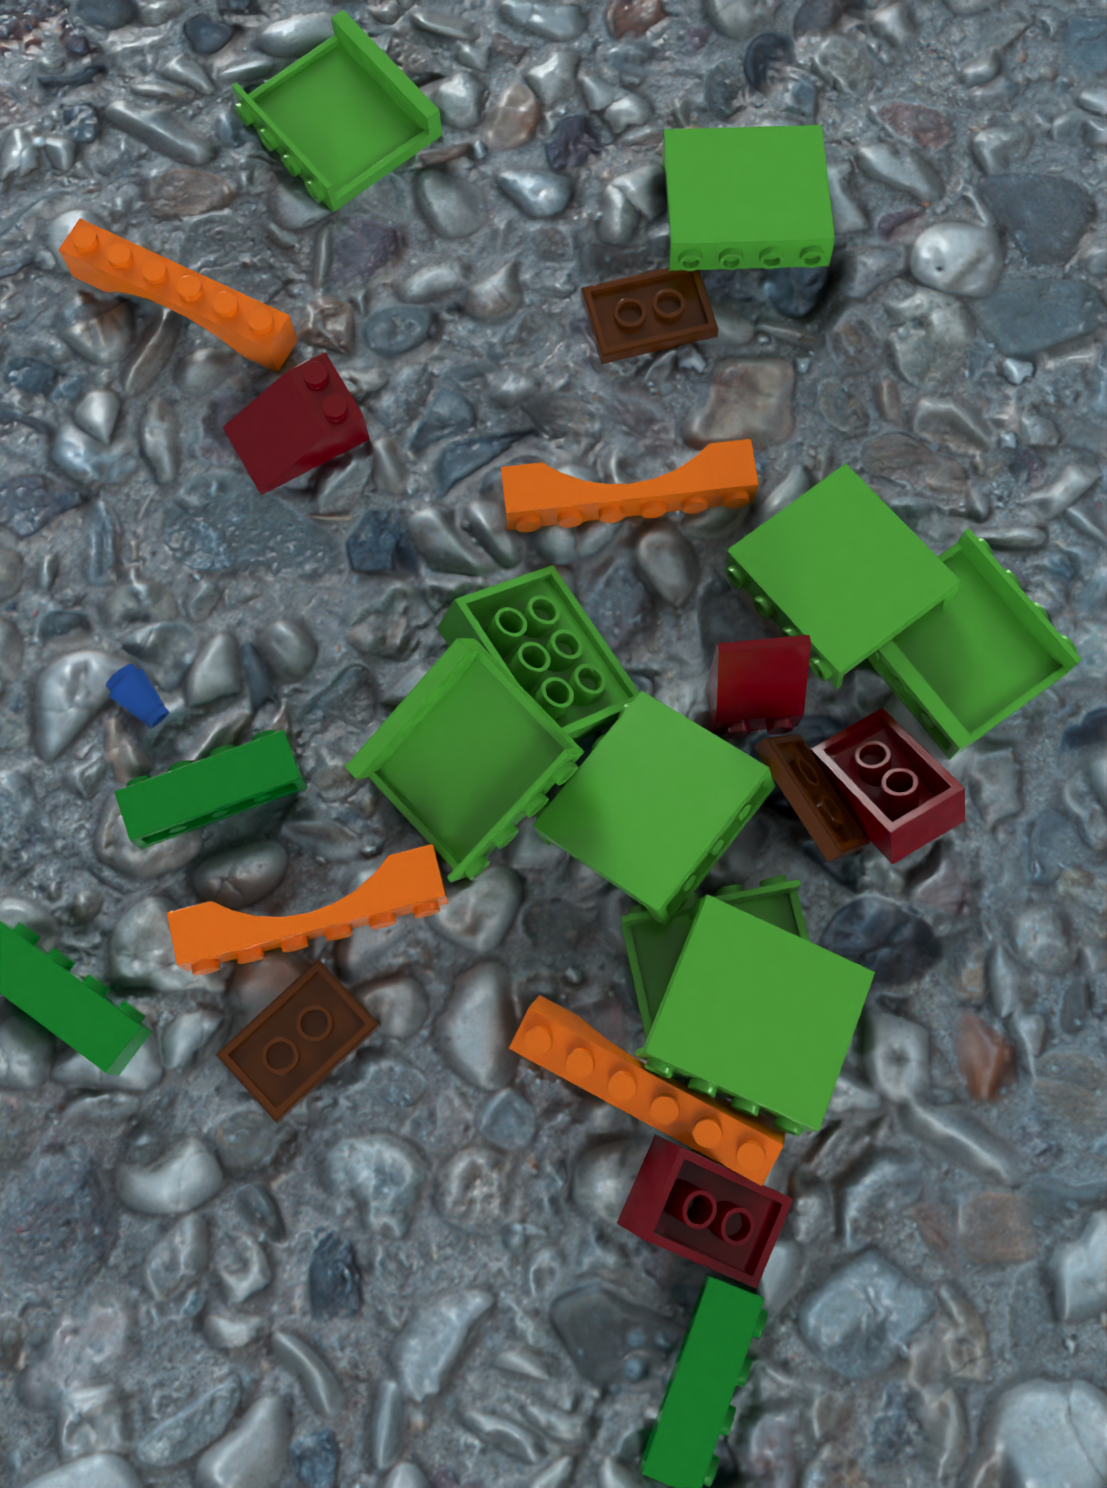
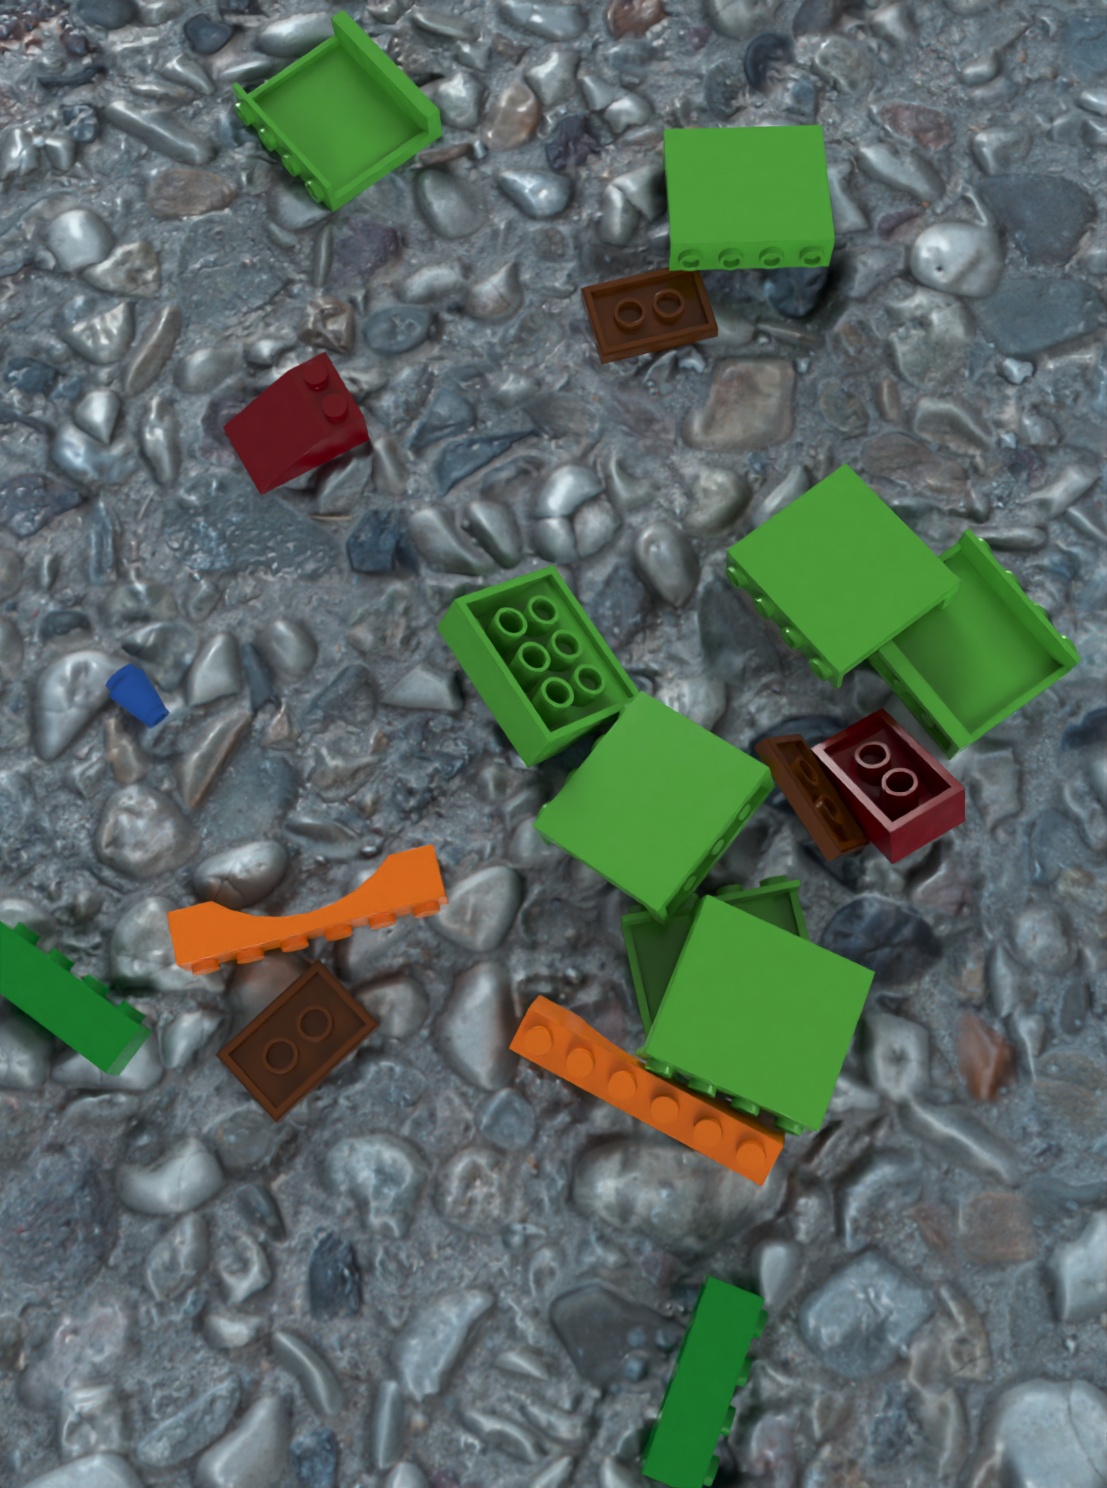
(125, 267): orange arch -> none
(210, 788): green brick -> none
(467, 757): bright green panel -> none
(545, 497): orange arch -> none
(704, 1212): dark red slope -> none
(758, 685): dark red slope -> none

